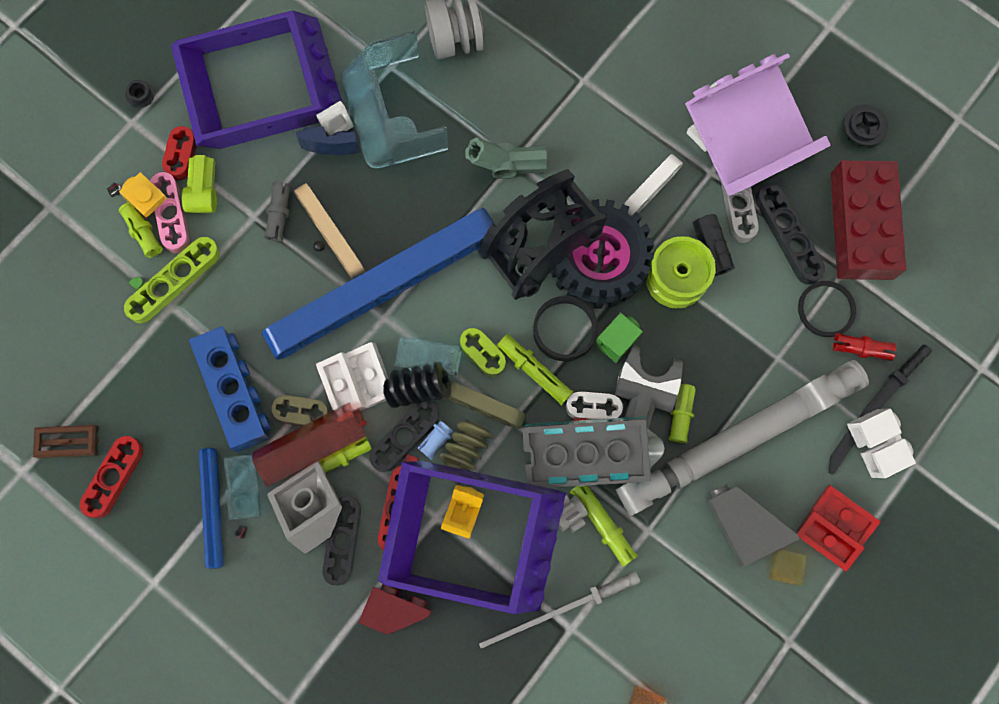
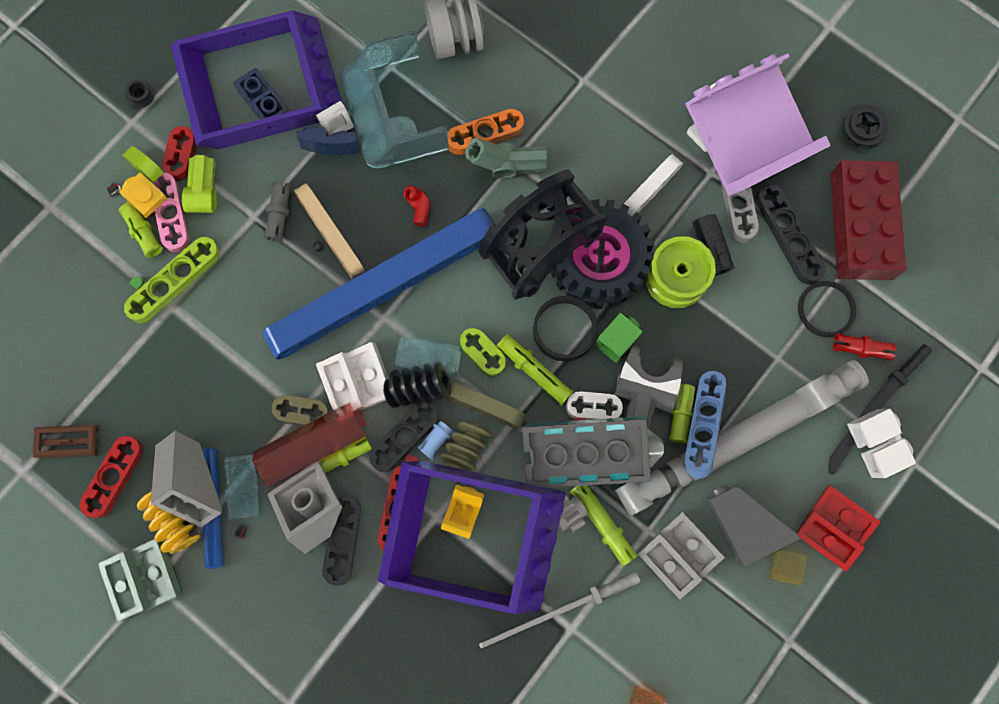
(139, 580): none -> sand green slope
(142, 164): none -> lime beam
(169, 527): none -> yellow piece
(183, 481): none -> light grey slope
(207, 350): blue brick -> none
(259, 95): none -> dark blue slope
(391, 613): dark red slope -> none
(420, 203): none -> red arm
(507, 131): none -> orange beam
(681, 555): none -> light grey slope
(705, 423): none -> medium blue beam

